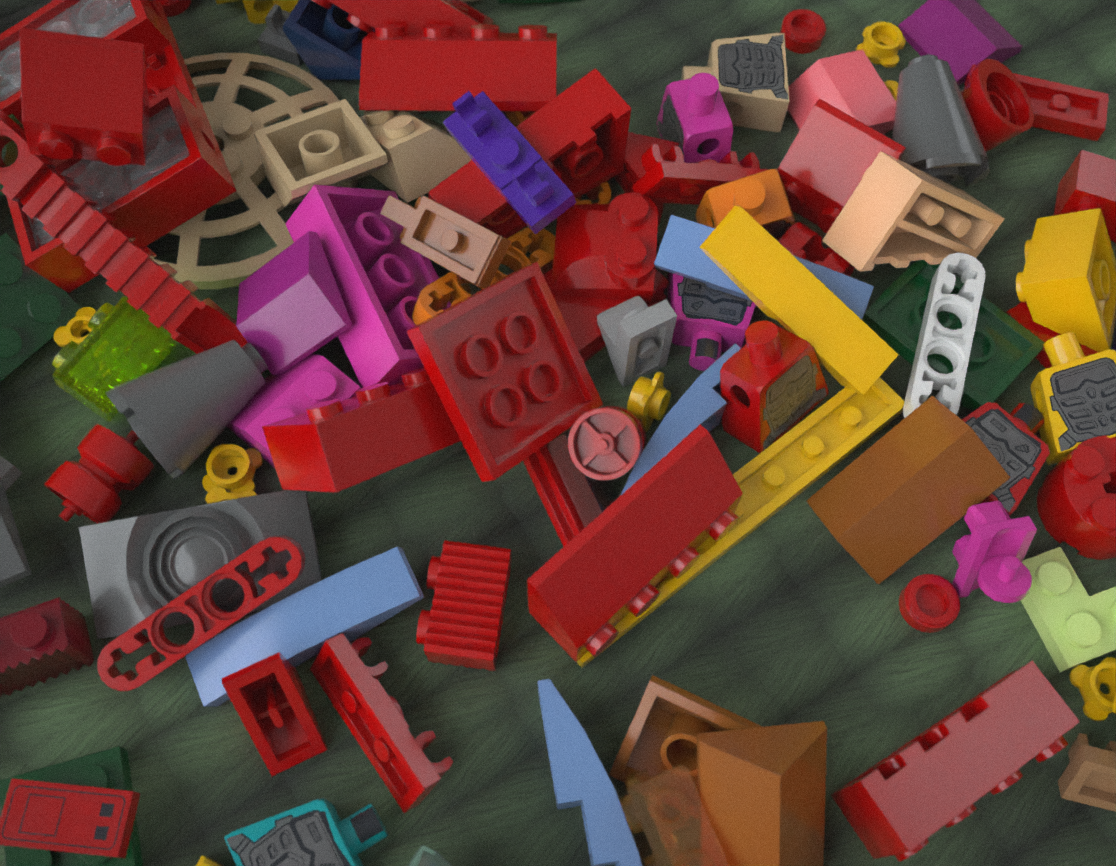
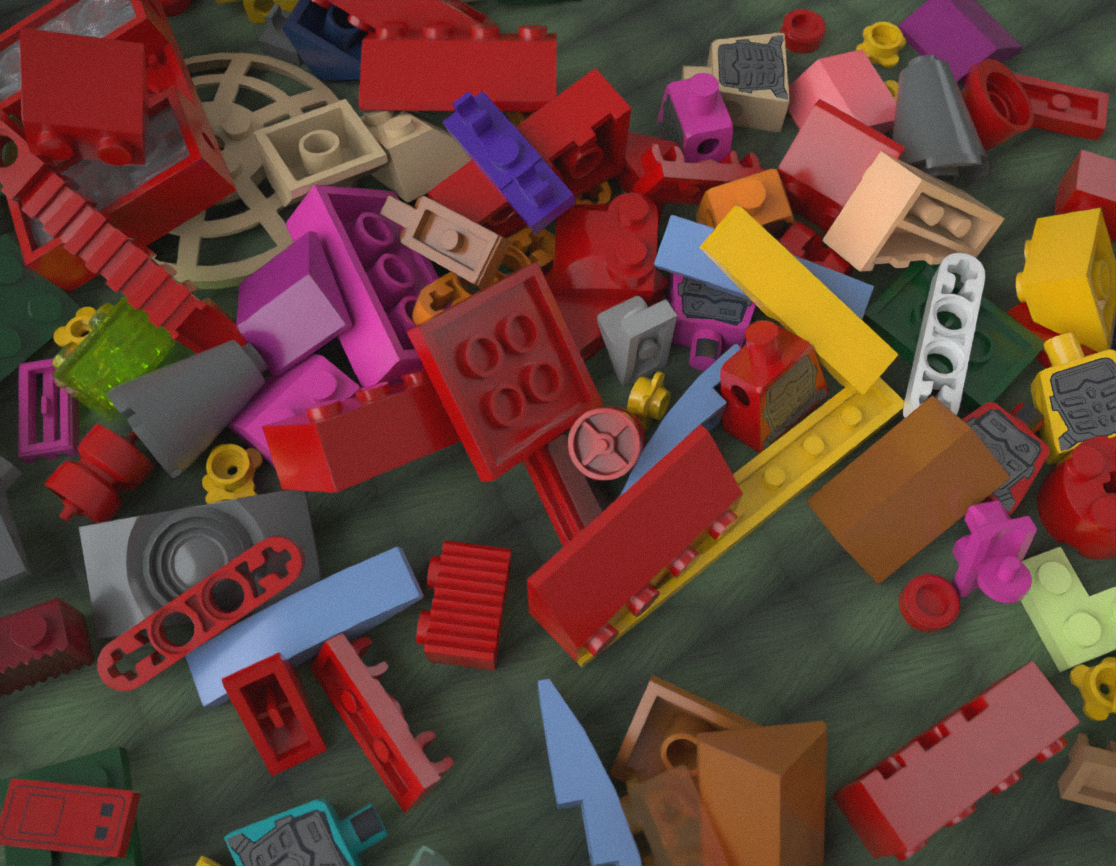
(28, 447): none -> dark pink tile

